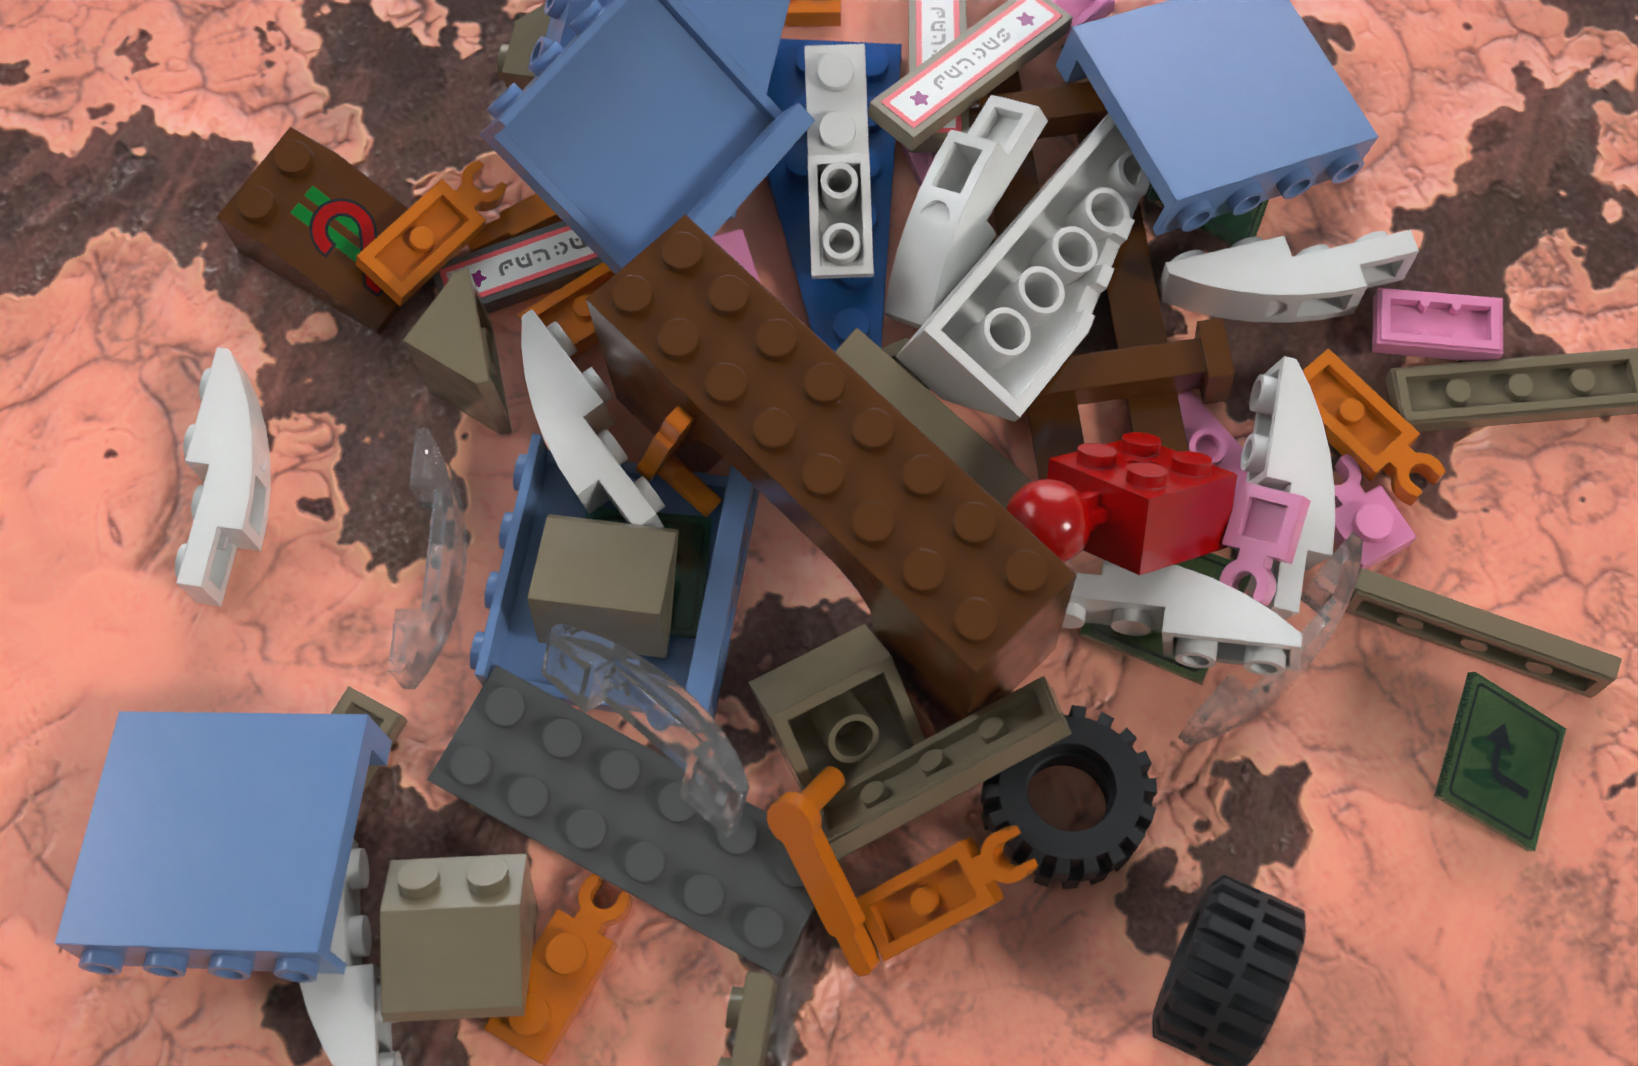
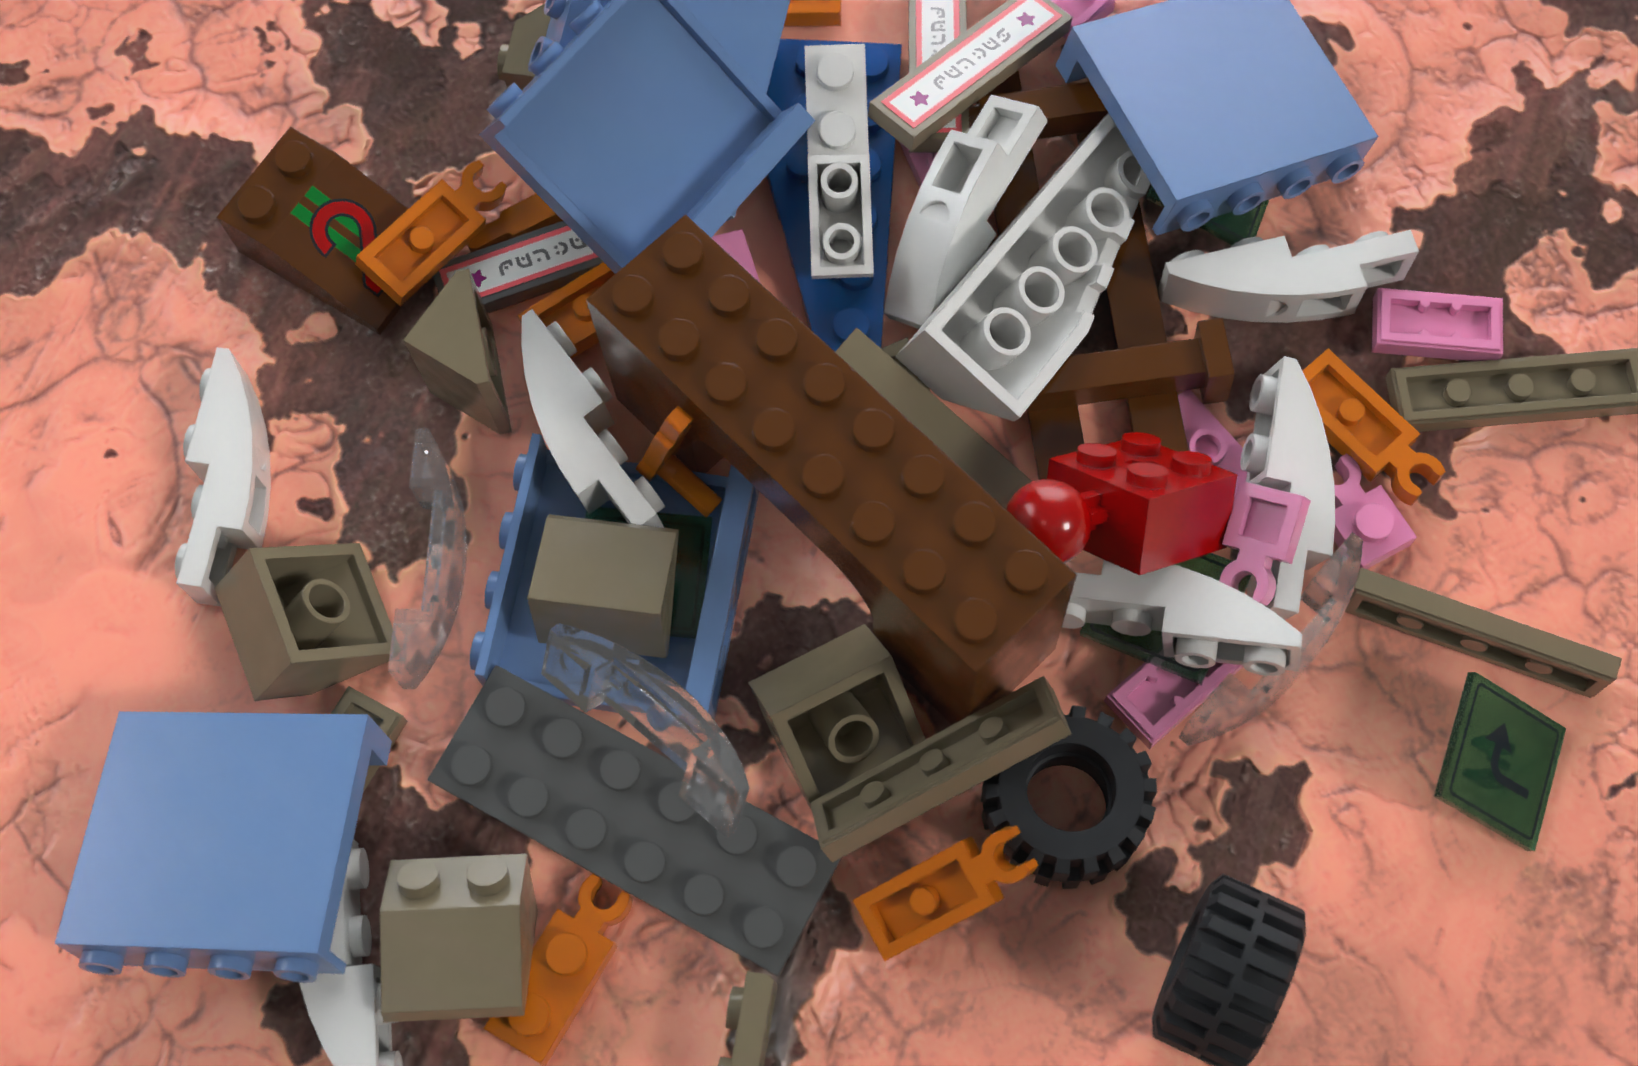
(304, 617): none -> dark tan slope
(797, 824): orange piece -> none
(1157, 700): none -> bright pink plate

